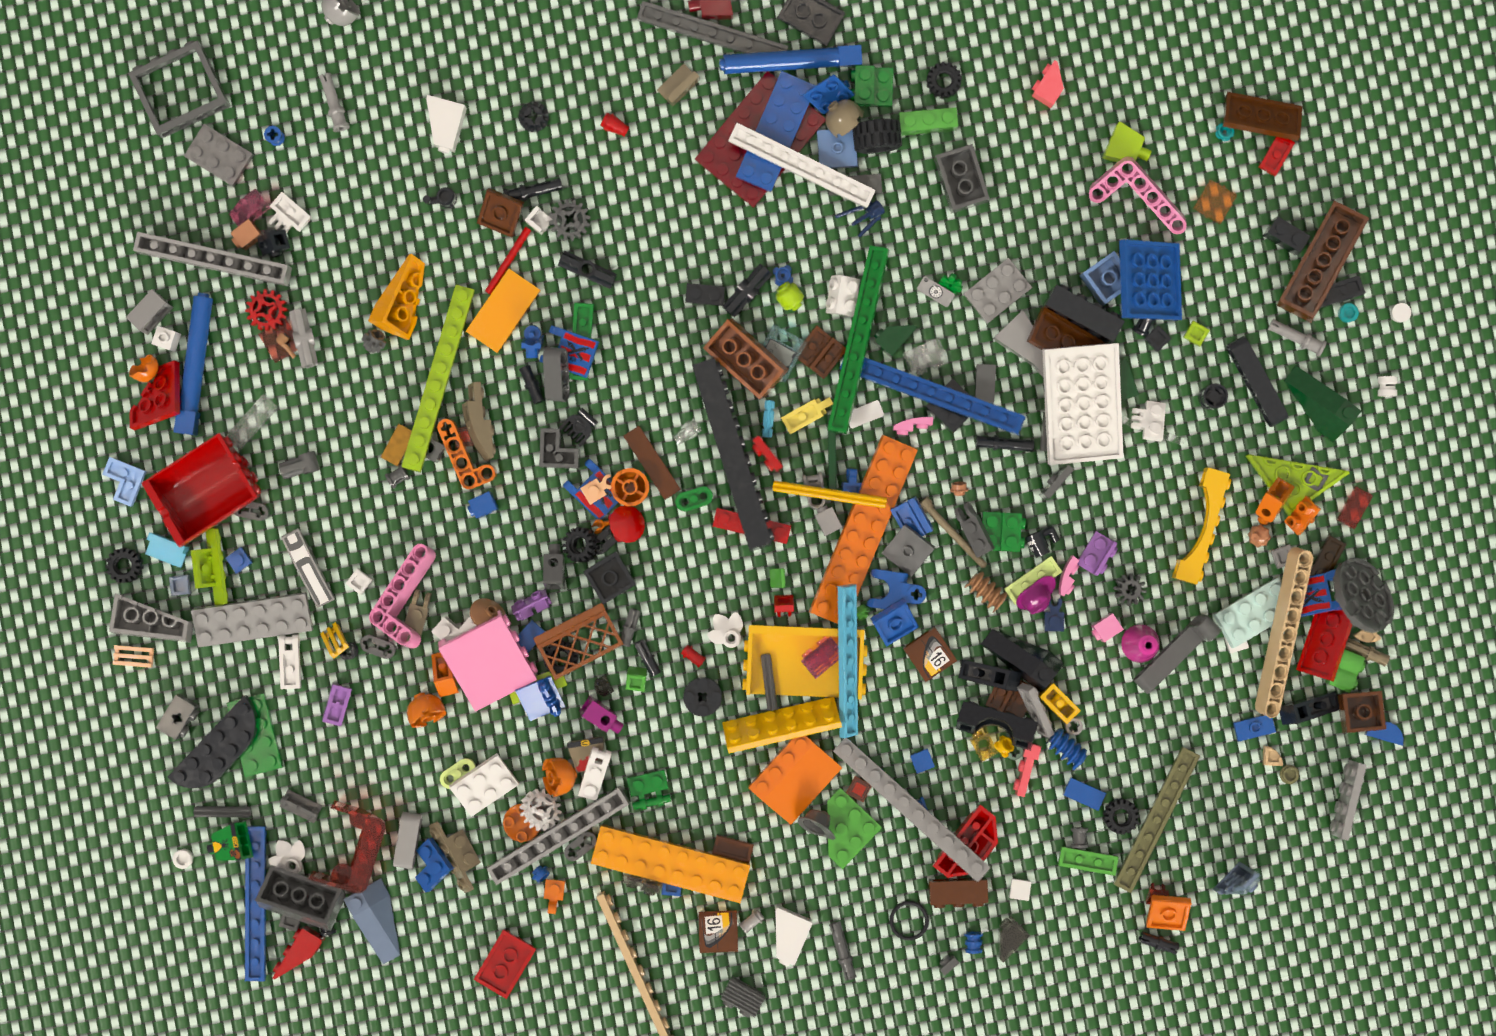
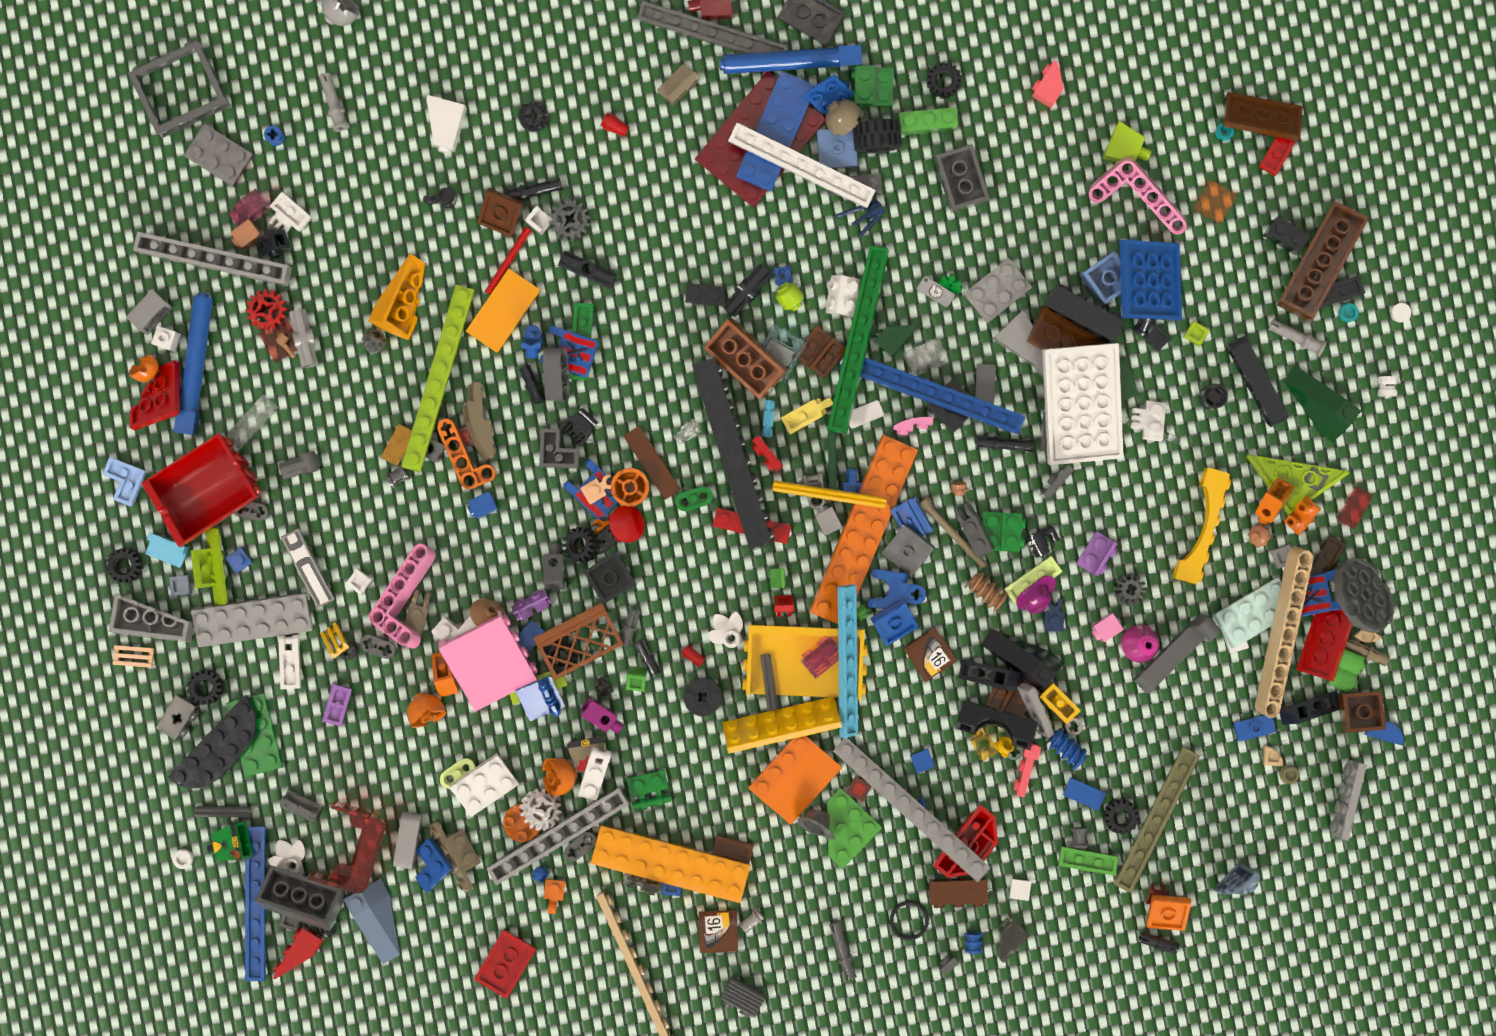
(193, 687): none -> black tyre
(790, 934): white slope -> none
(1066, 582): bright pink slope -> none

